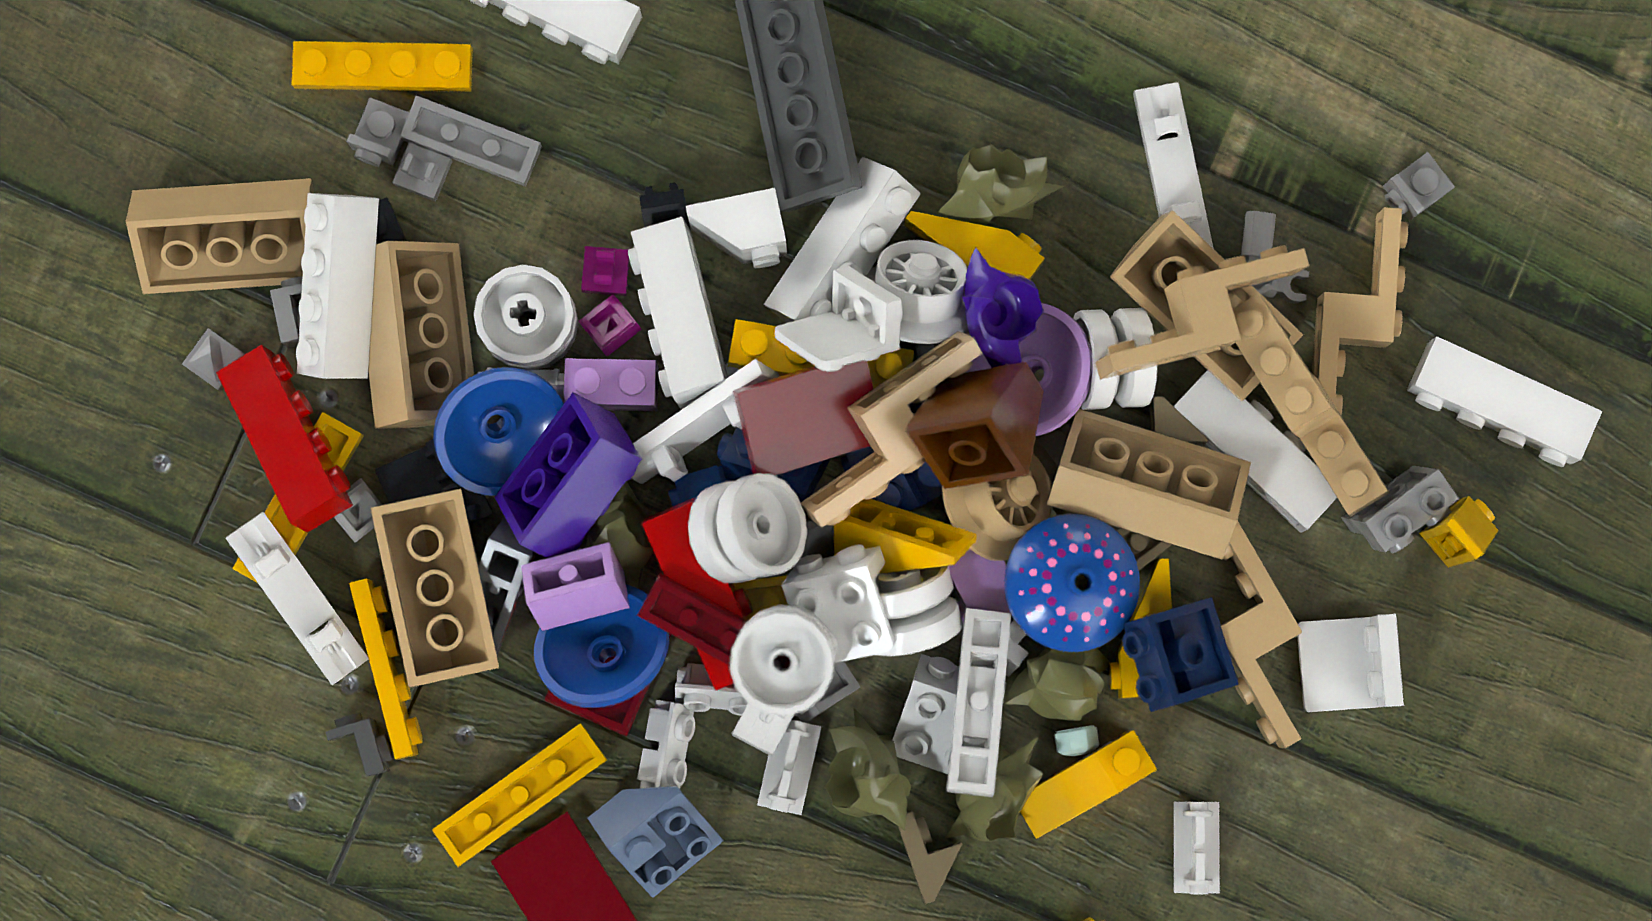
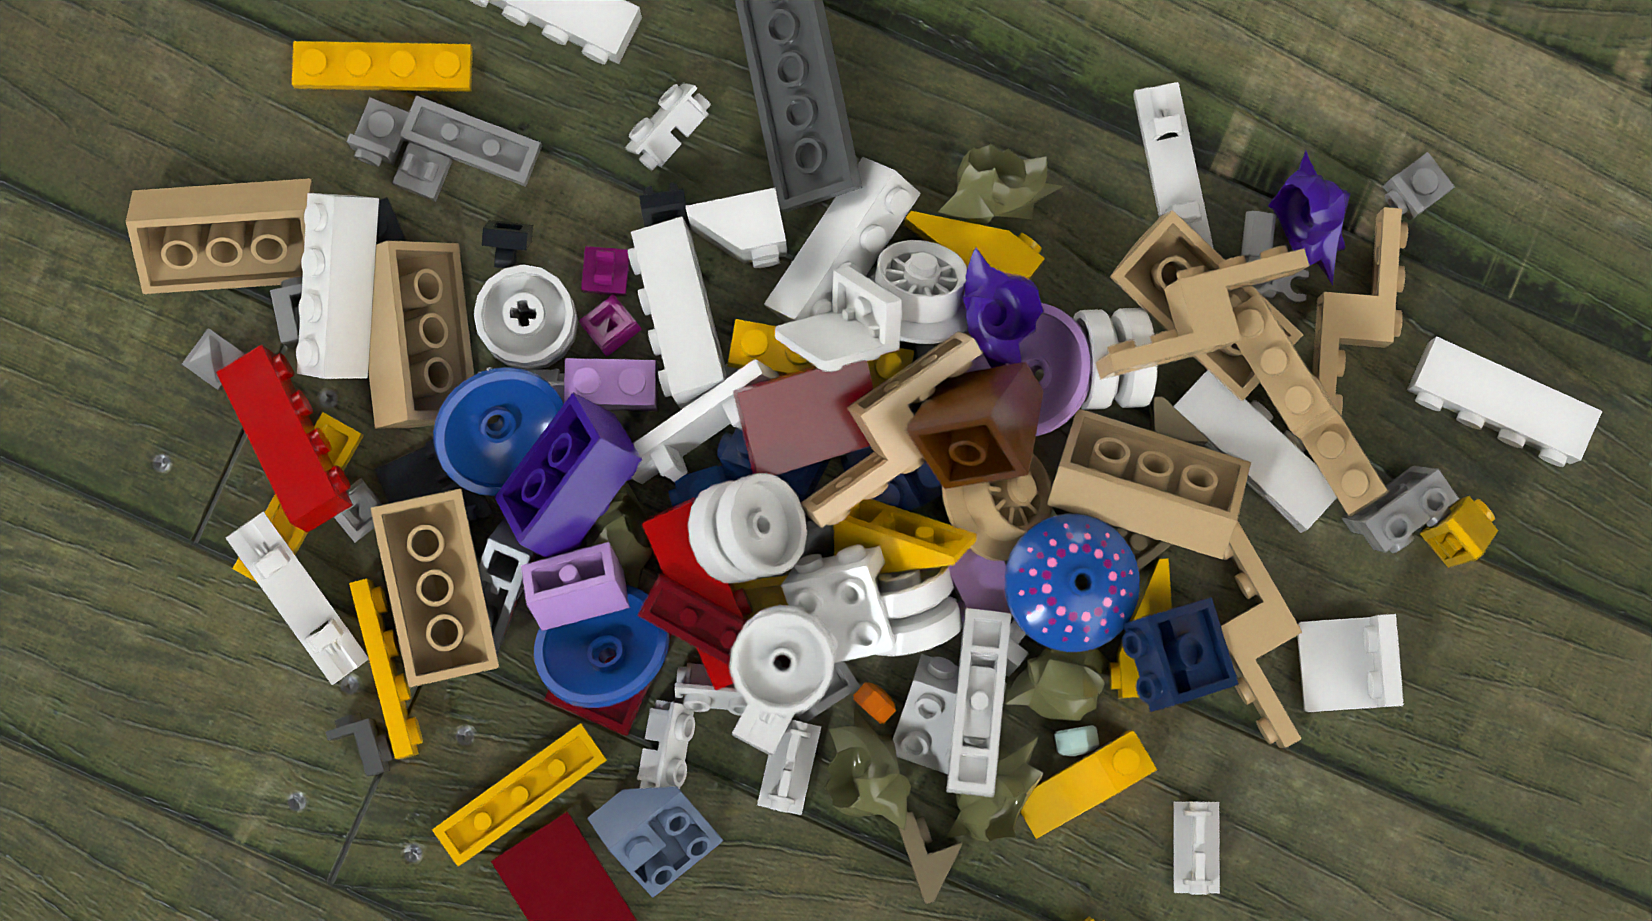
(507, 239): none -> black tile
(676, 110): none -> white hinge
(875, 702): none -> orange tile
(1312, 215): none -> dark purple hair

